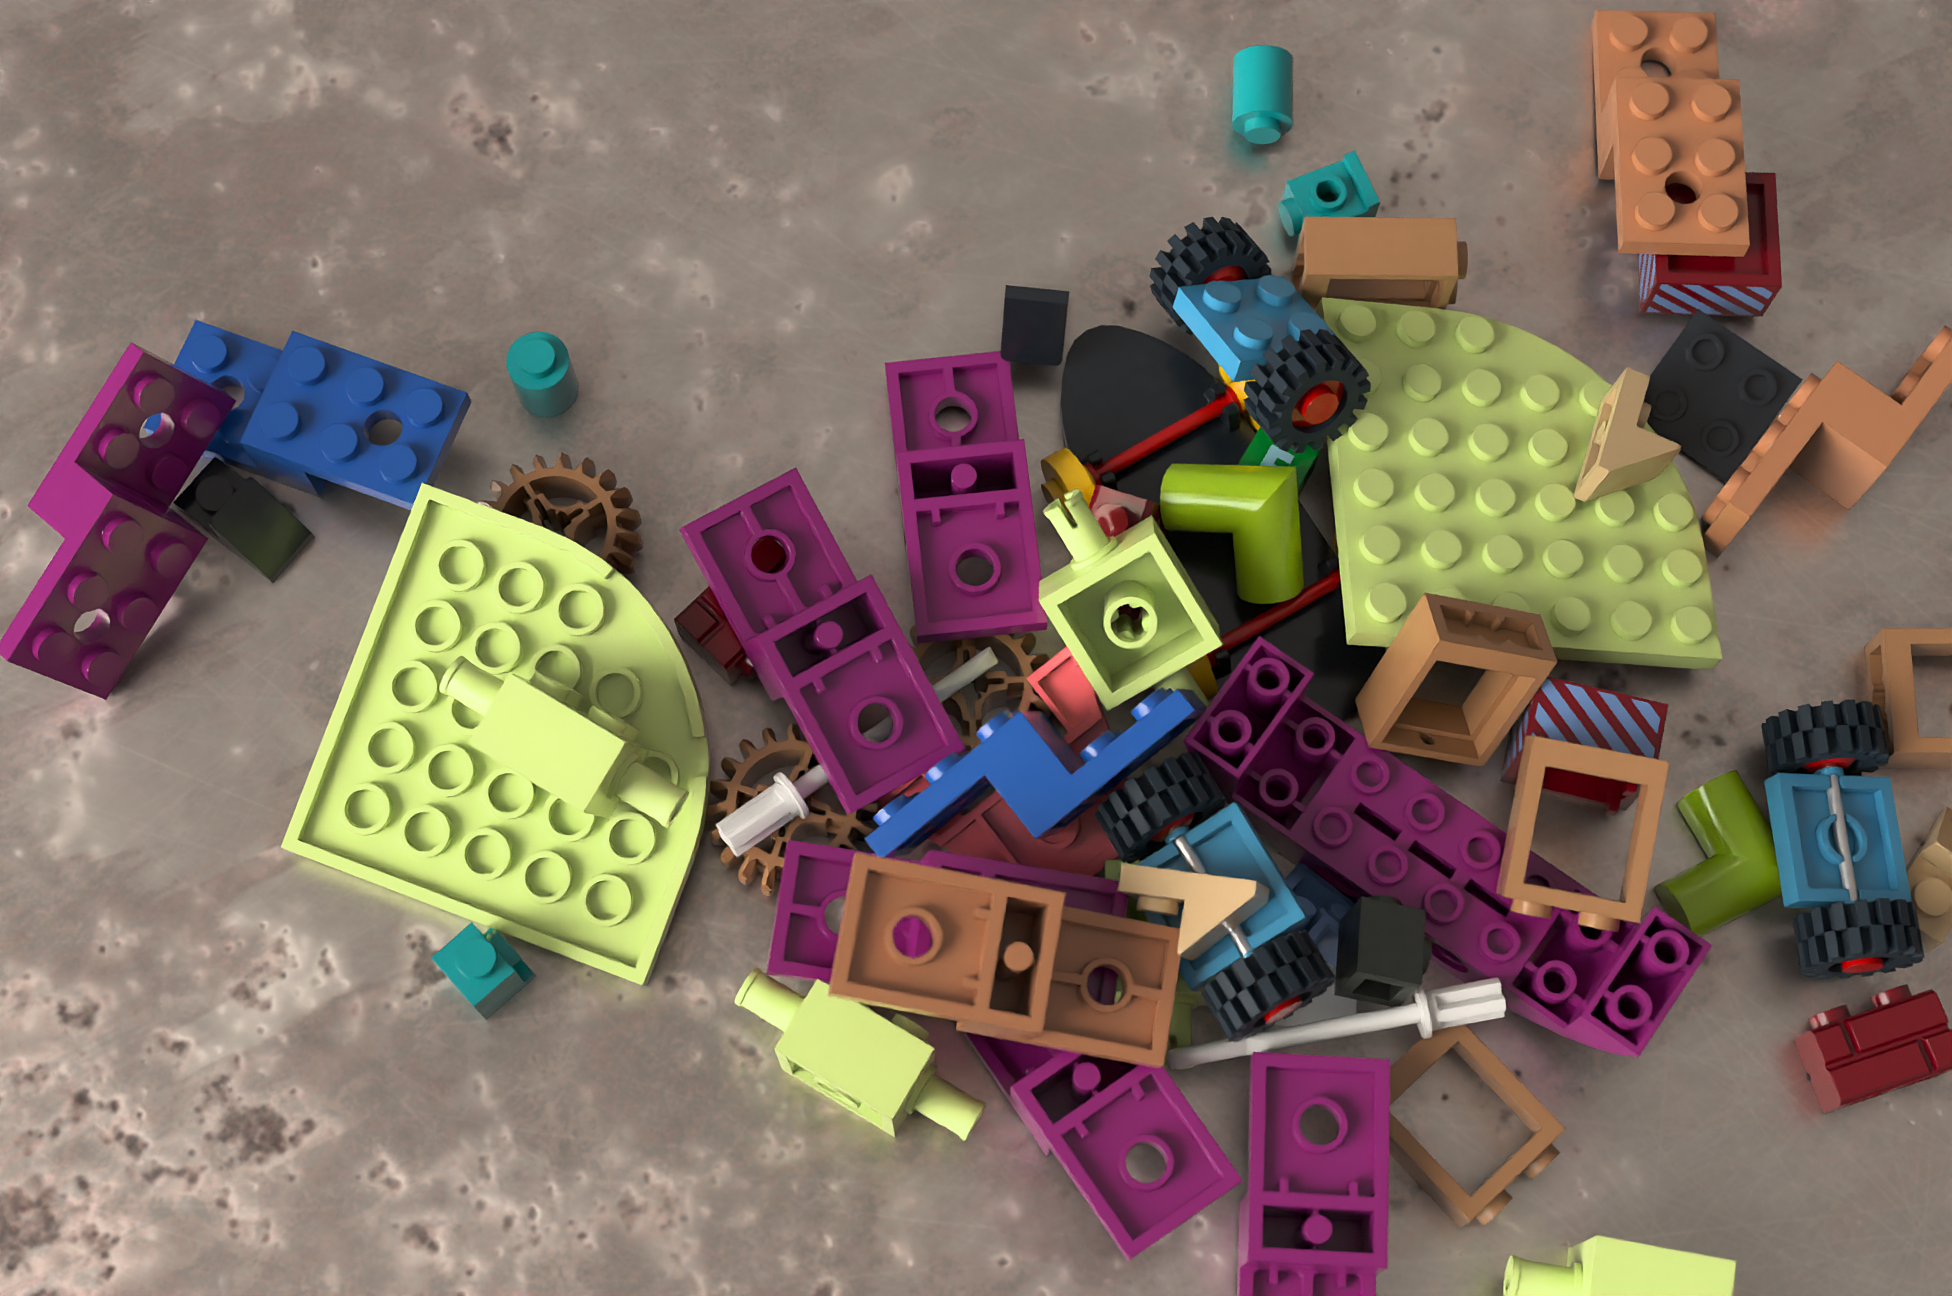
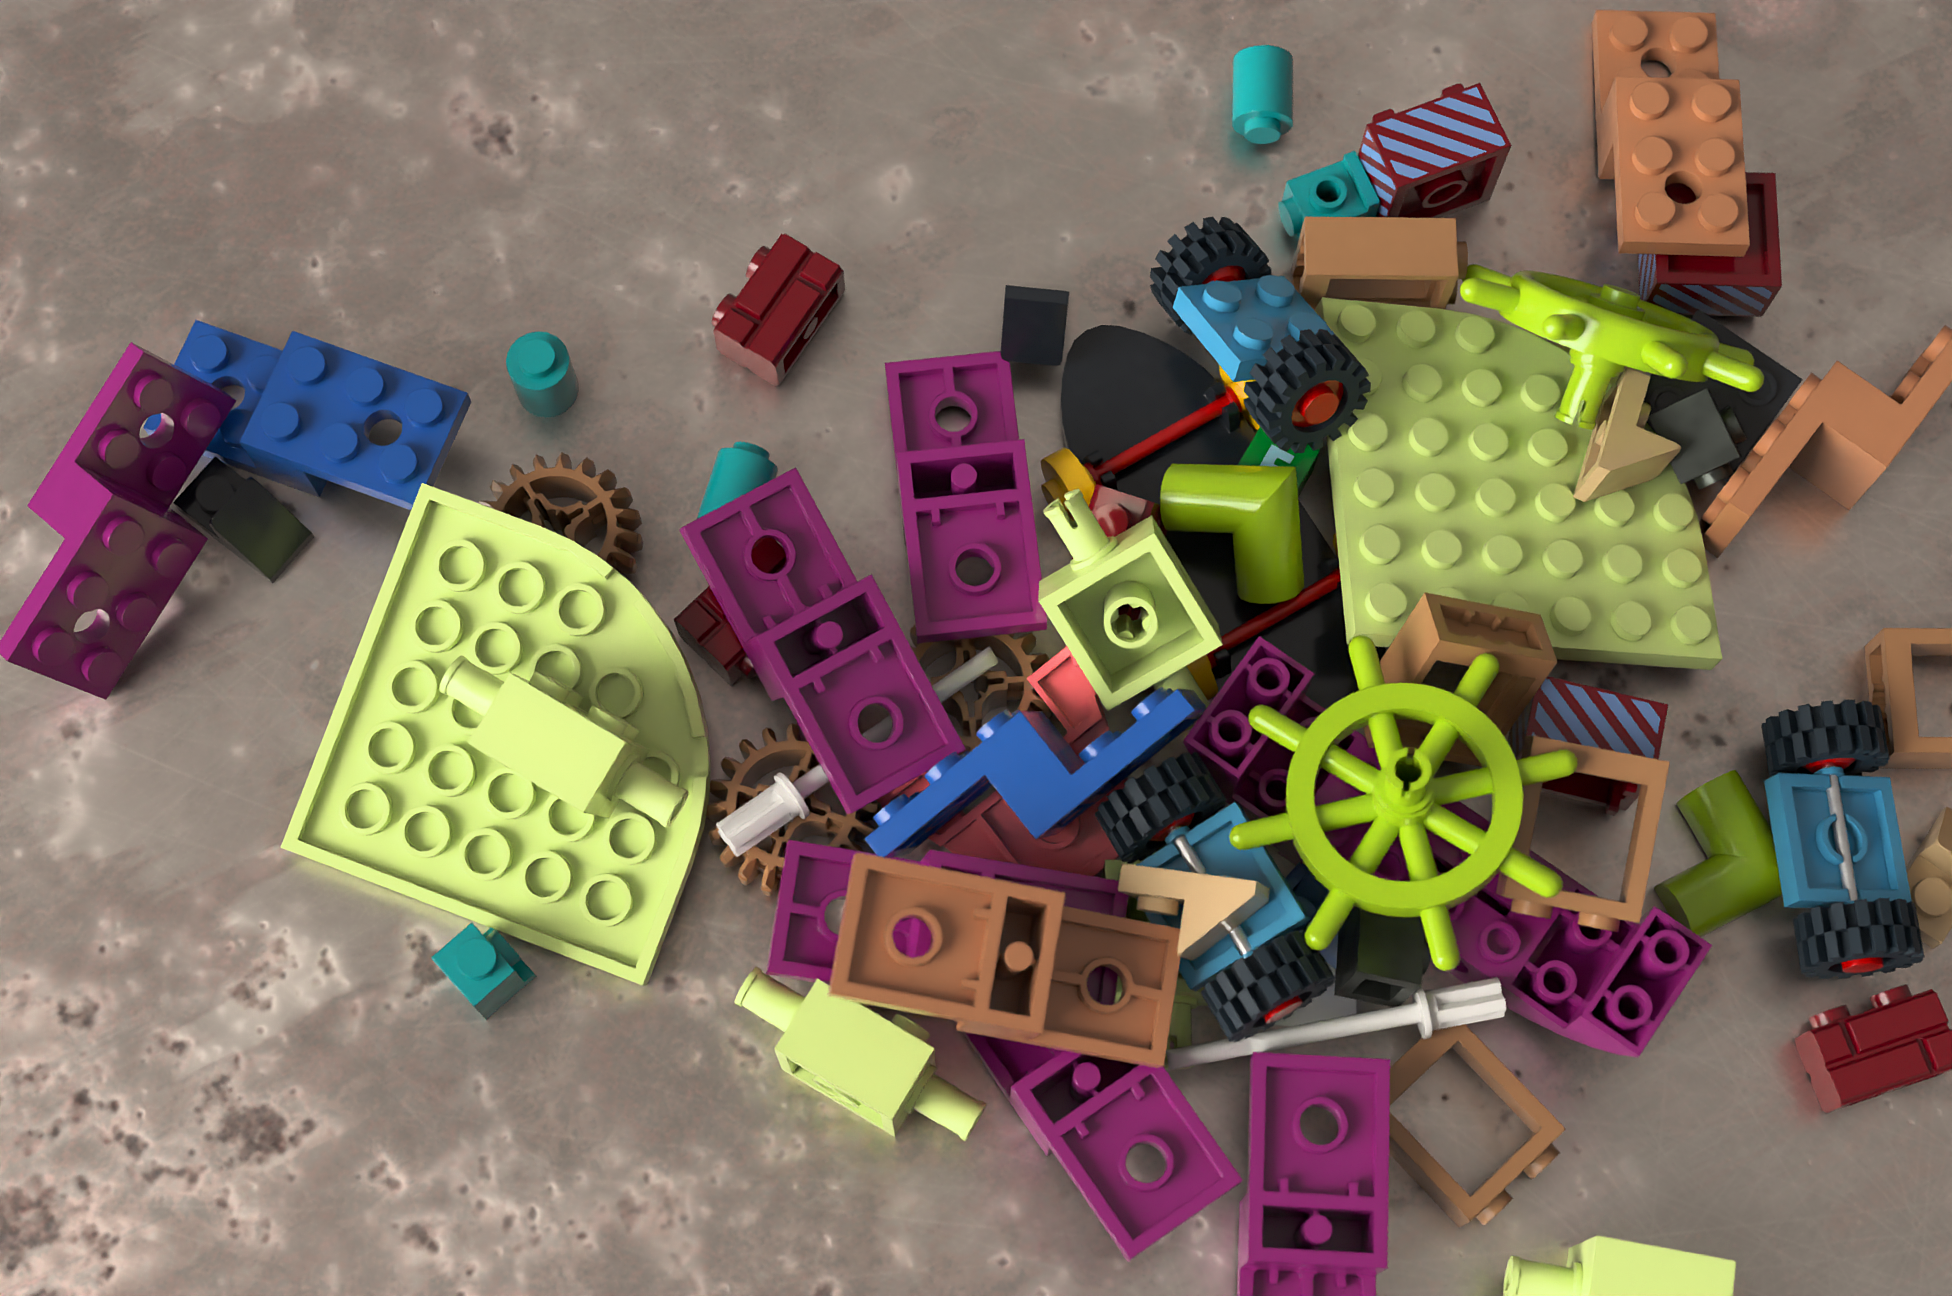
(735, 474): none -> teal brick
(777, 308): none -> dark red brick
(1404, 801): none -> lime piece
(1435, 154): none -> dark red container
(1606, 333): none -> lime piece
(1705, 438): none -> pearl dark grey brick

